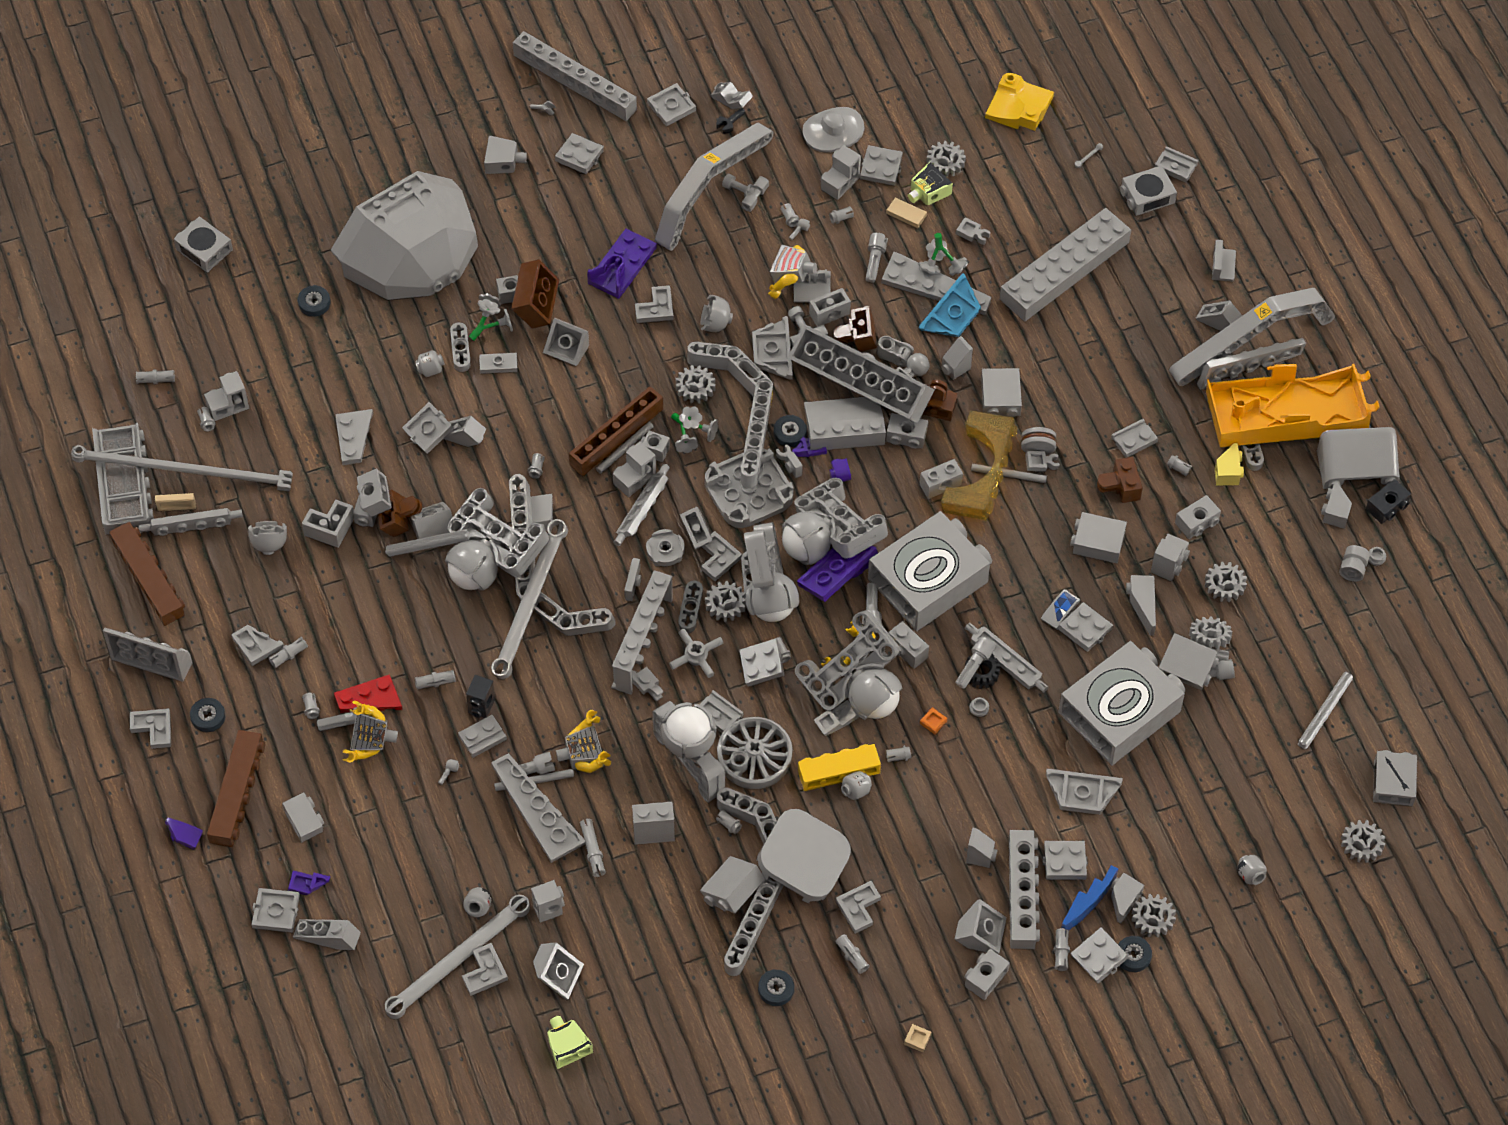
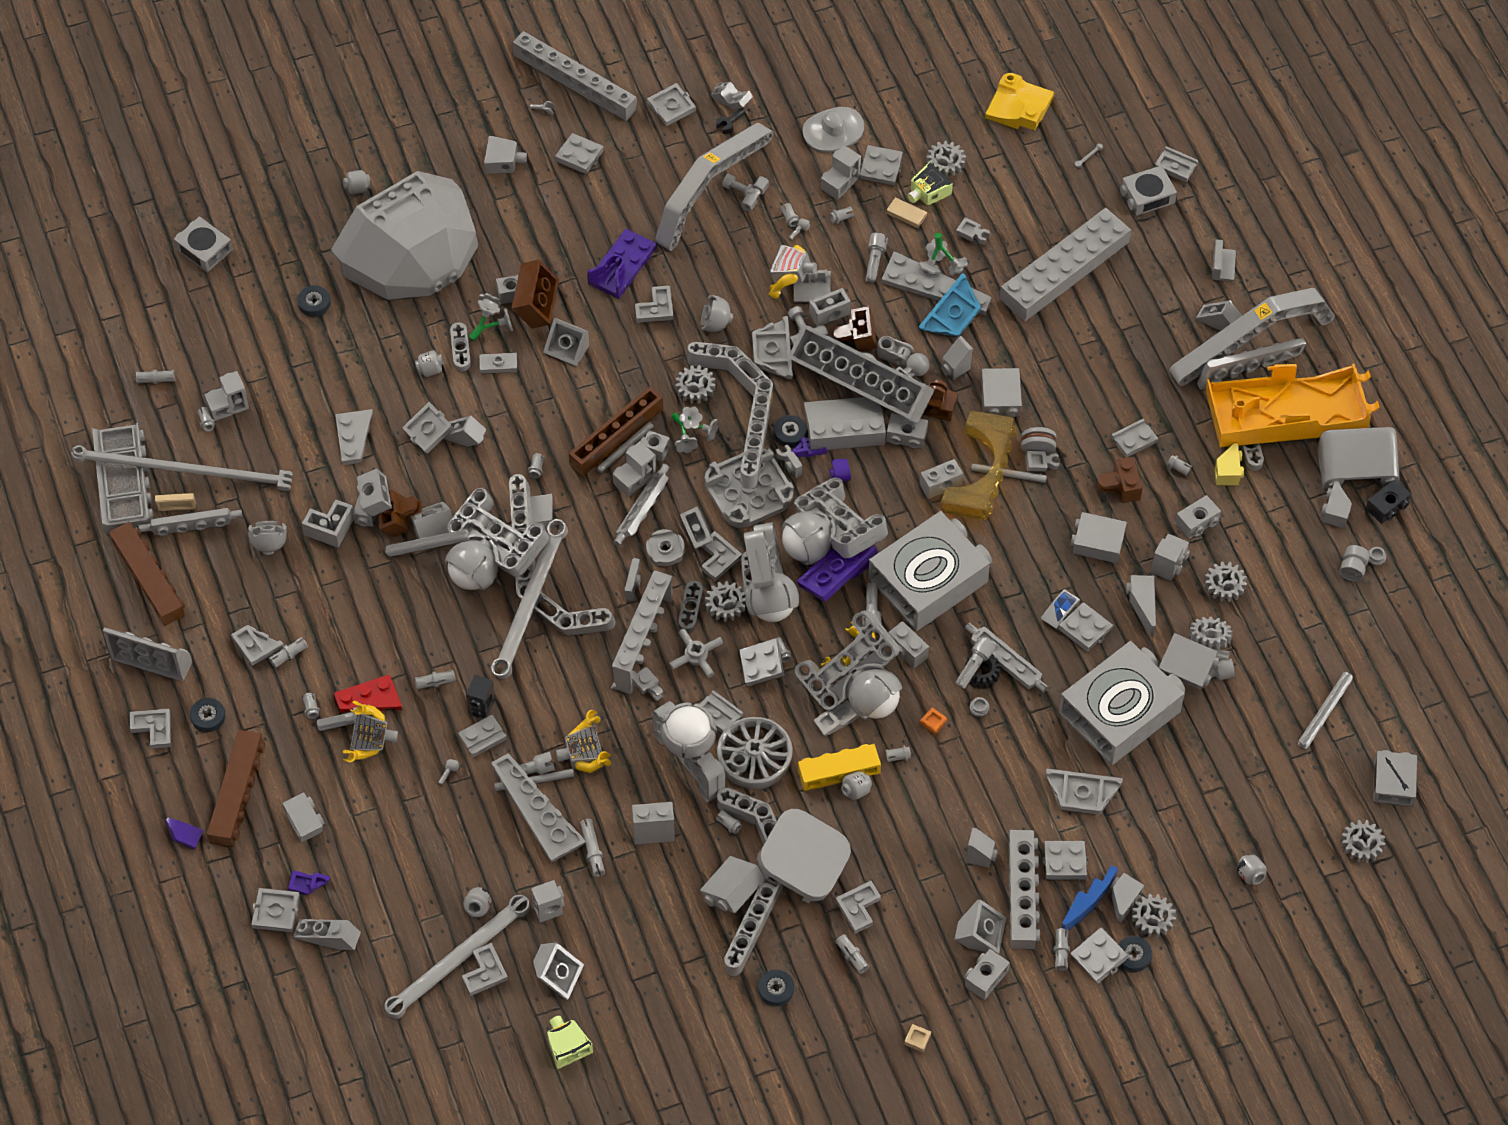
(356, 182): none -> light grey head

